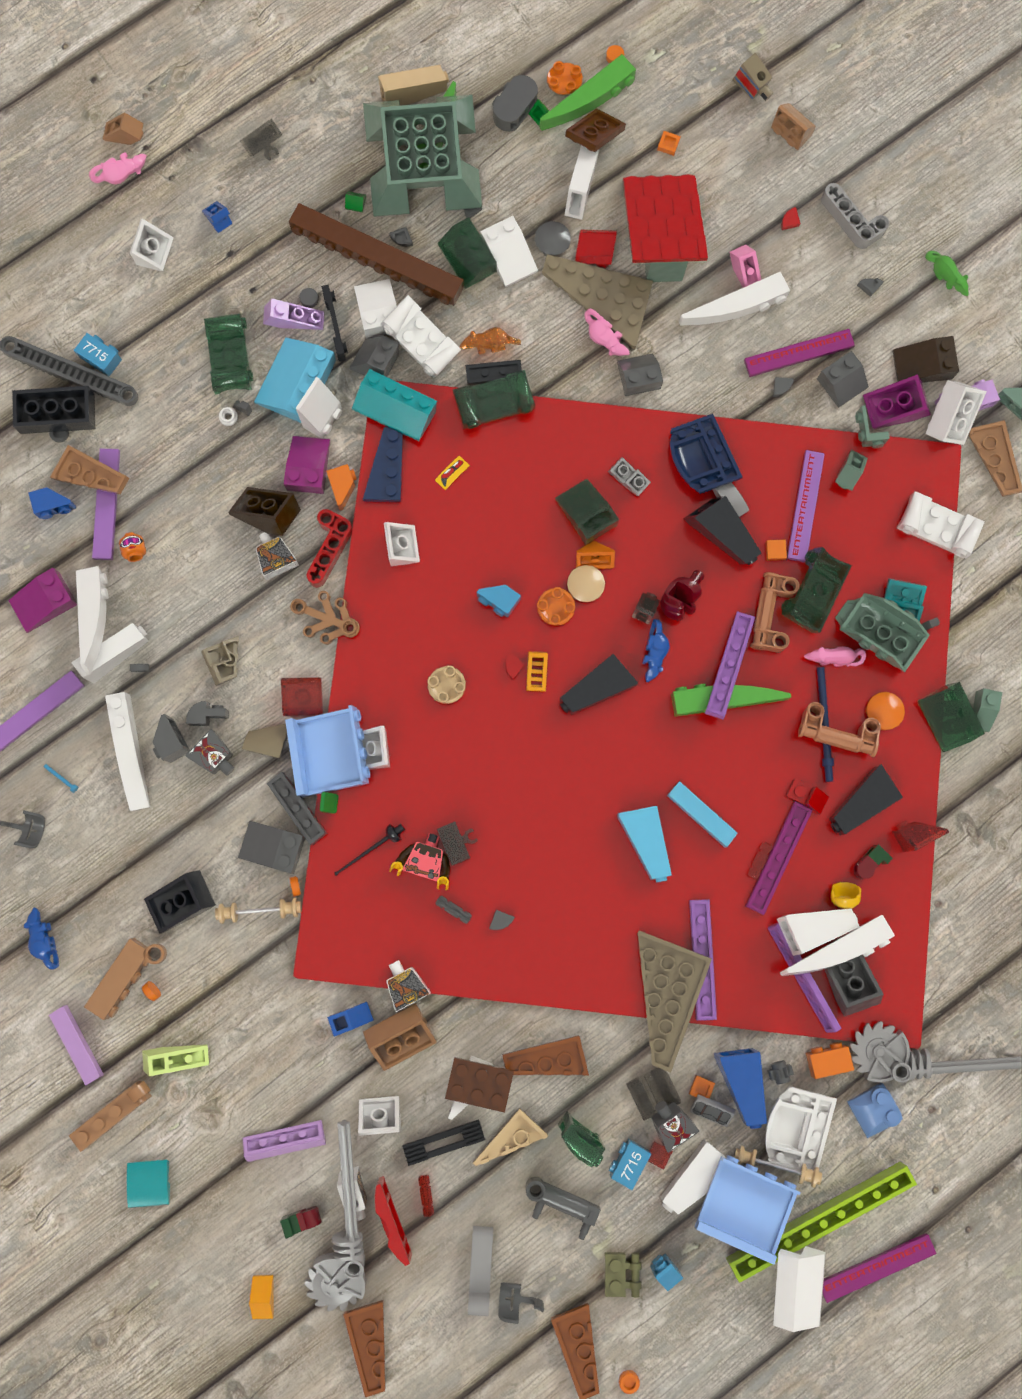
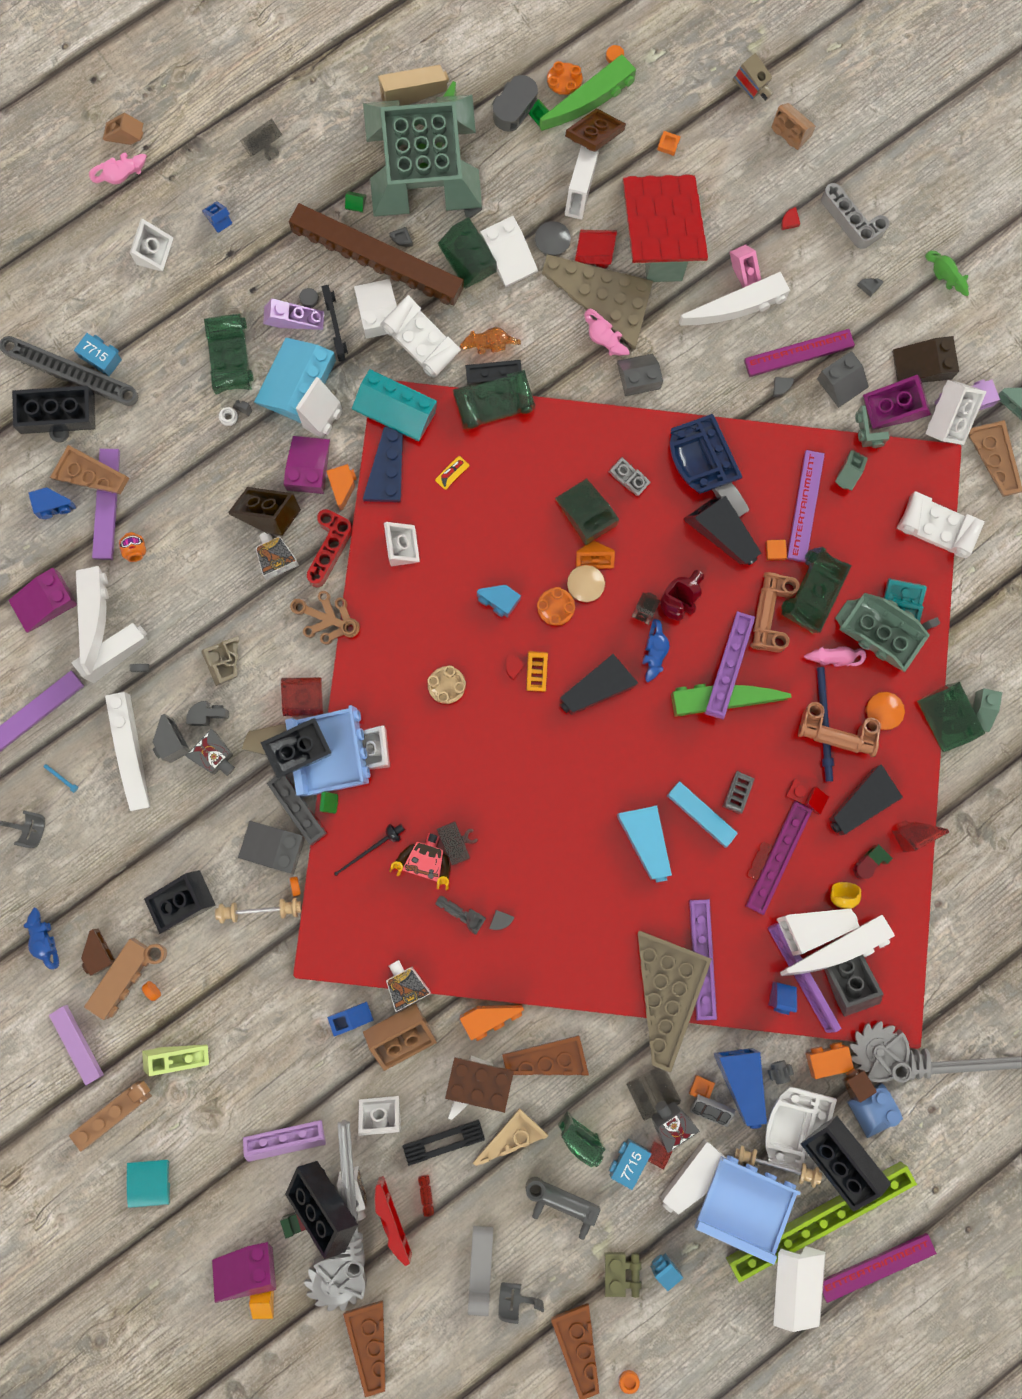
(96, 954): none -> reddish brown slope
(244, 1272): none -> magenta slope
(296, 748): none -> black slope
(321, 1209): none -> black brick
(376, 354): dark grey slope -> none
(474, 921): none -> dark grey tile
(484, 1018): none -> orange slope
(733, 807): none -> dark grey slope
(783, 998): none -> blue slope
(846, 1164): none -> black slope
(858, 1085): none -> reddish brown slope

